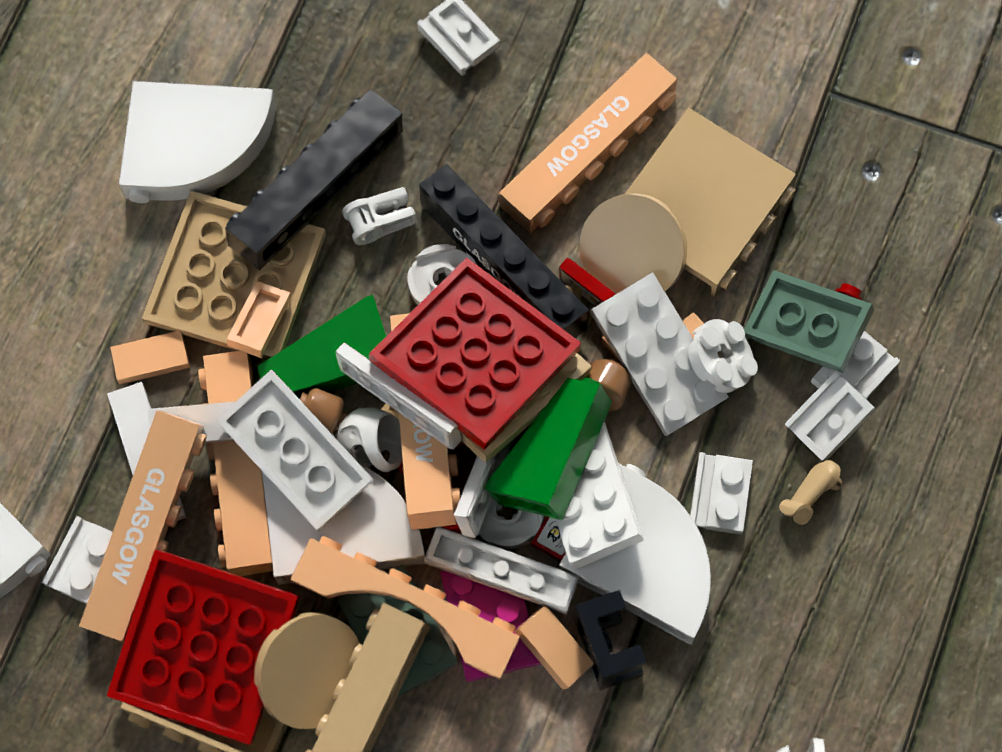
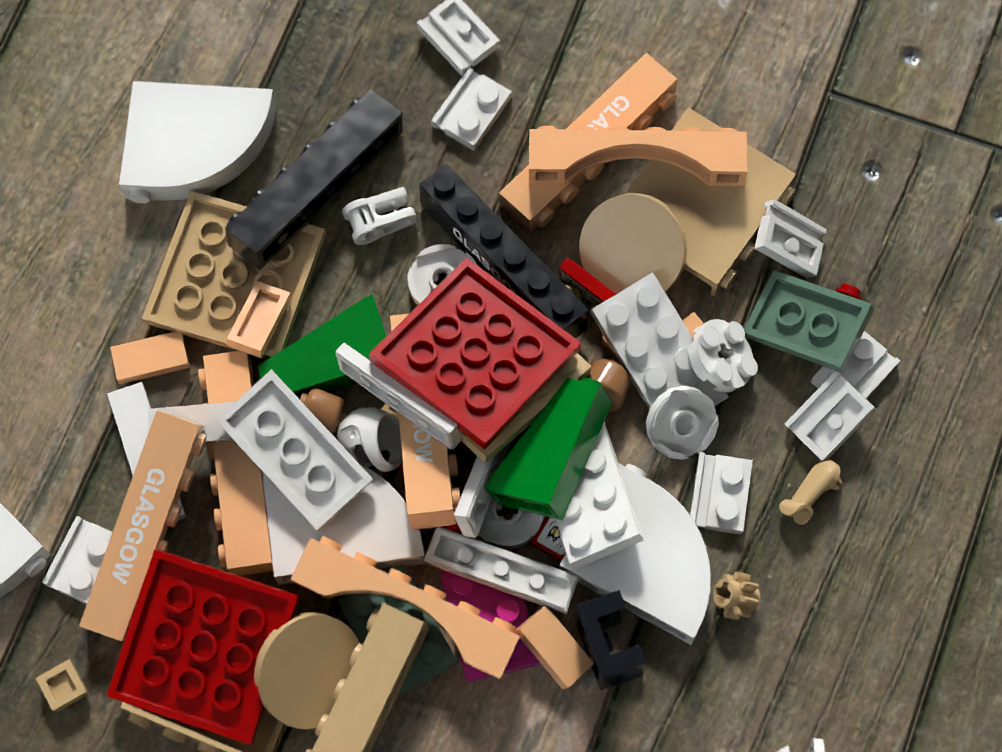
(62, 686): none -> tan plate
(471, 108): none -> white plate
(682, 422): none -> white tile
(711, 156): none -> light nougat arch
(736, 595): none -> tan gear
(790, 239): none -> white plate

